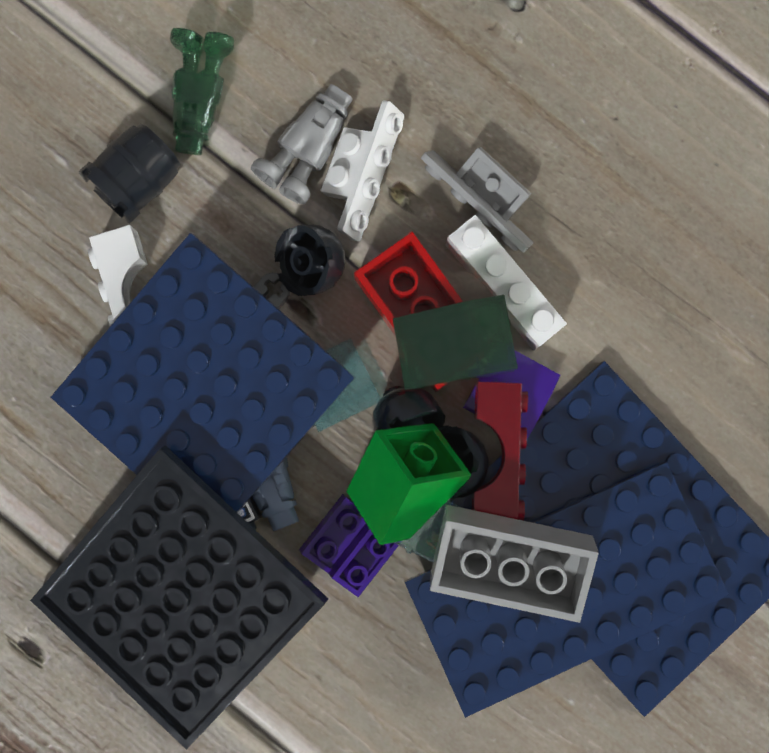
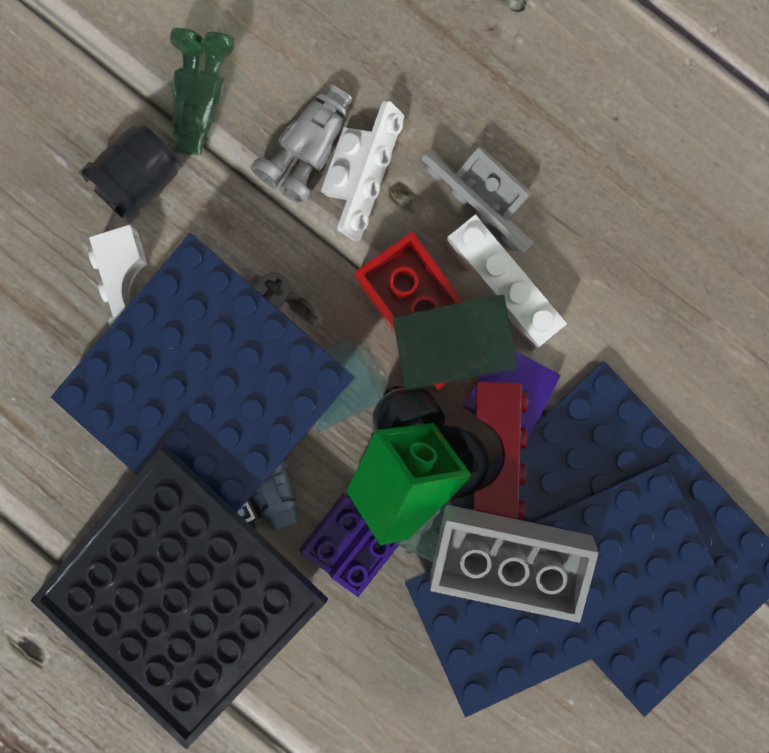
(309, 259): black cylinder -> none

